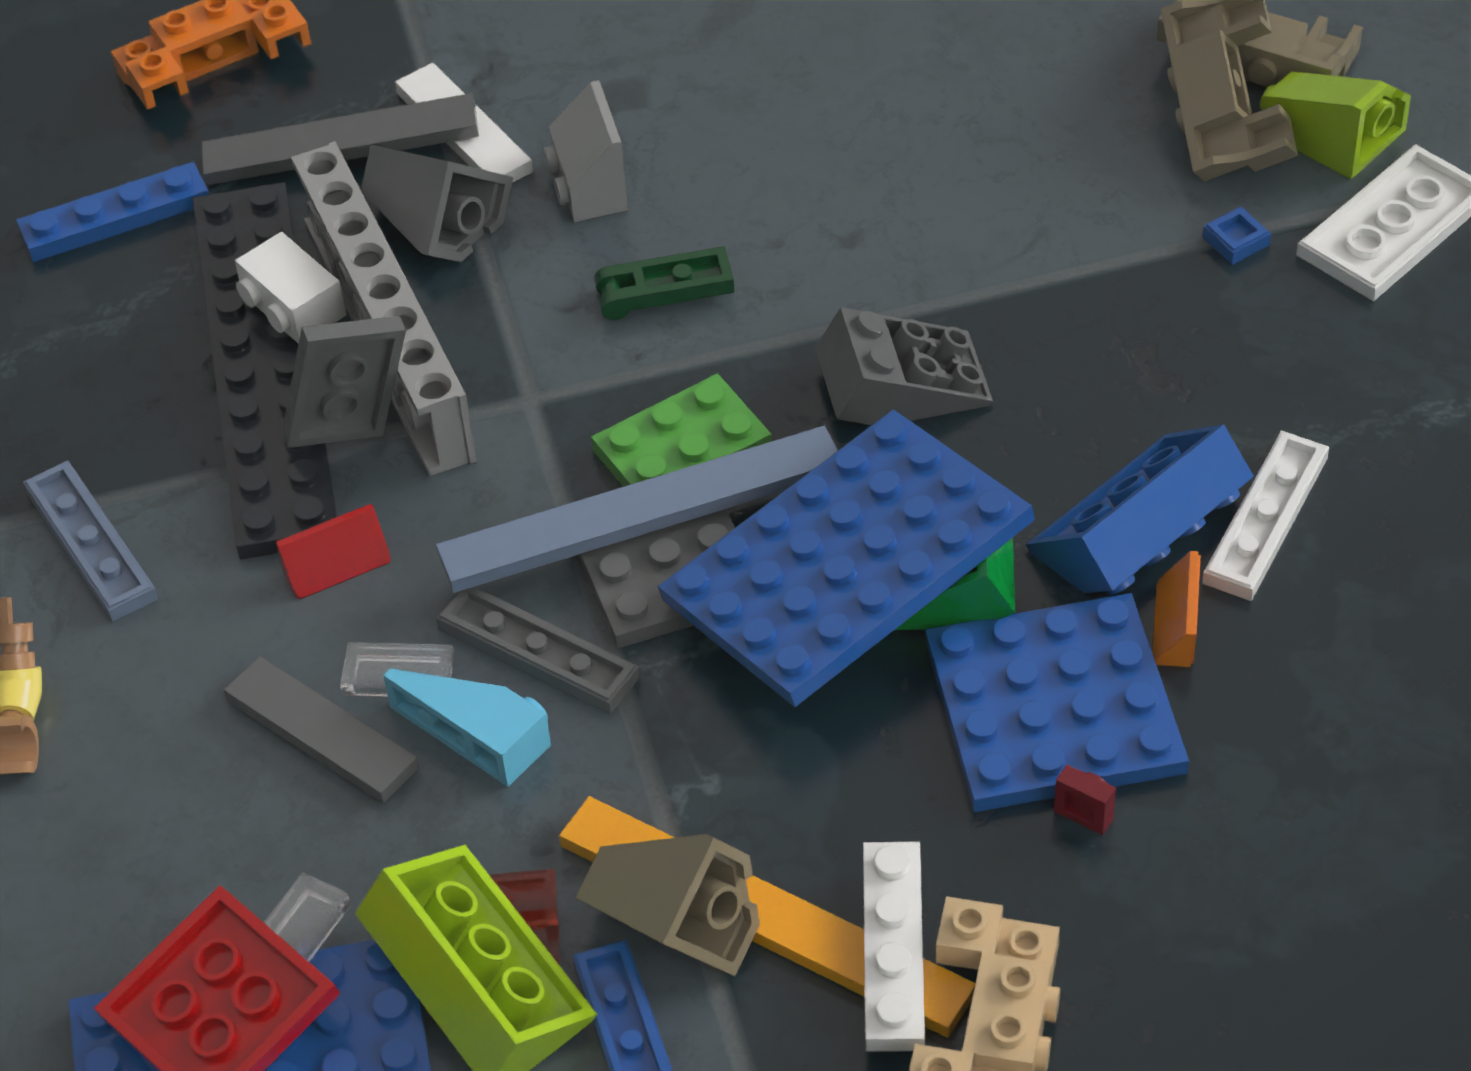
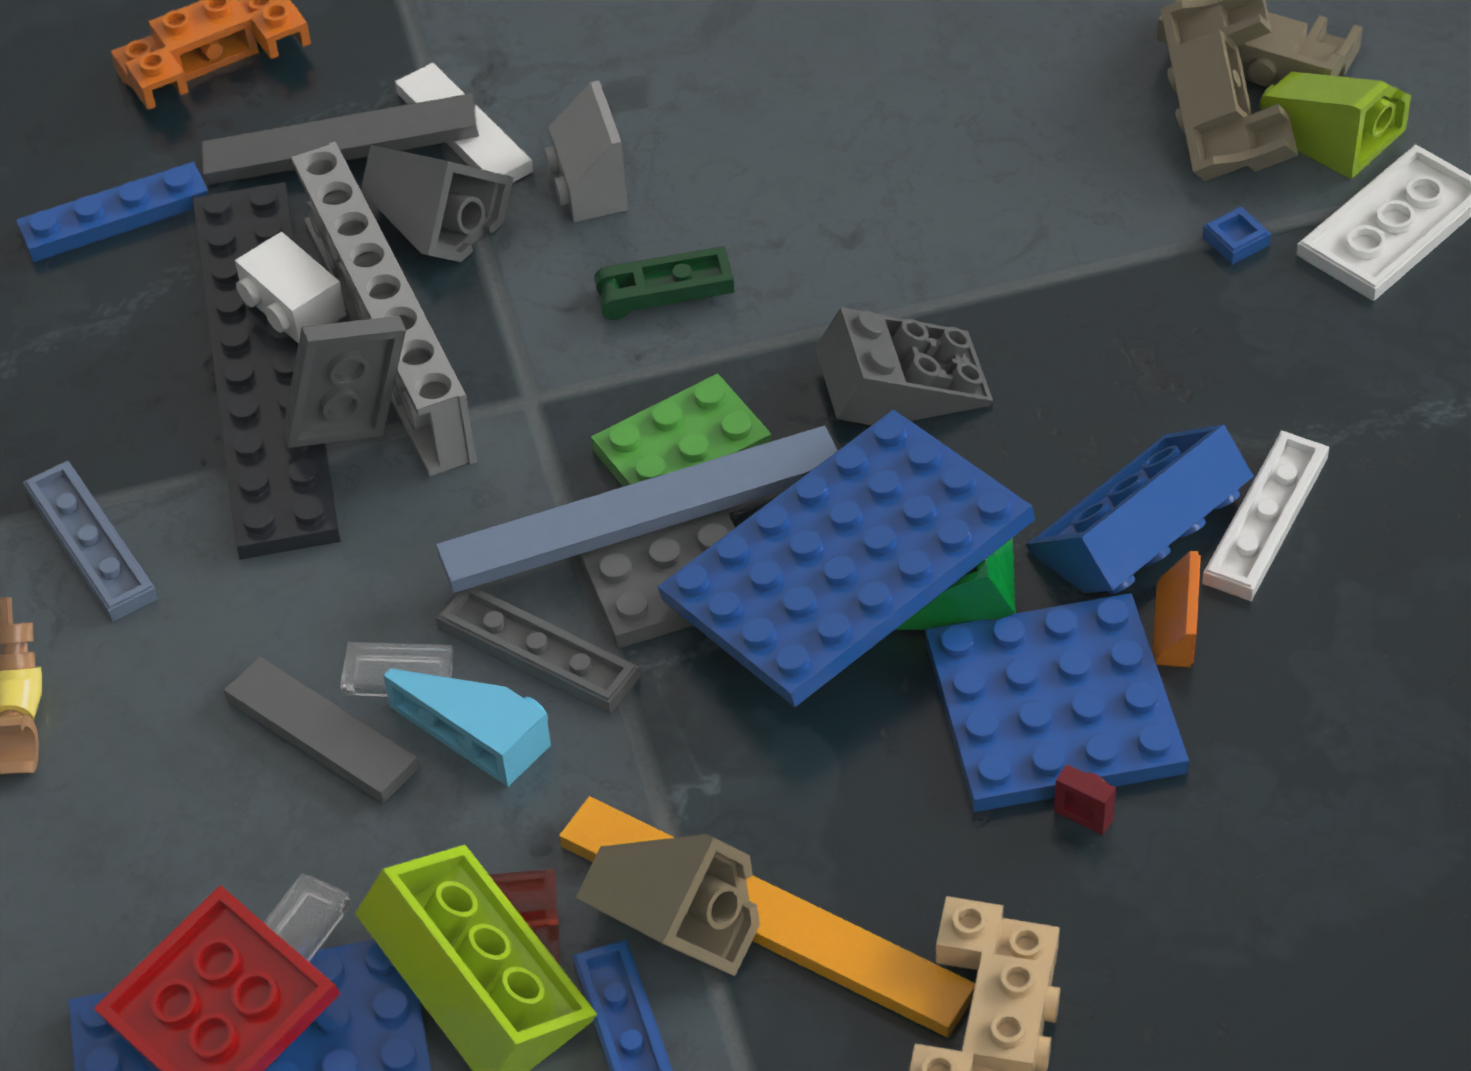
(333, 552): red slope -> none
(893, 946): white plate -> none

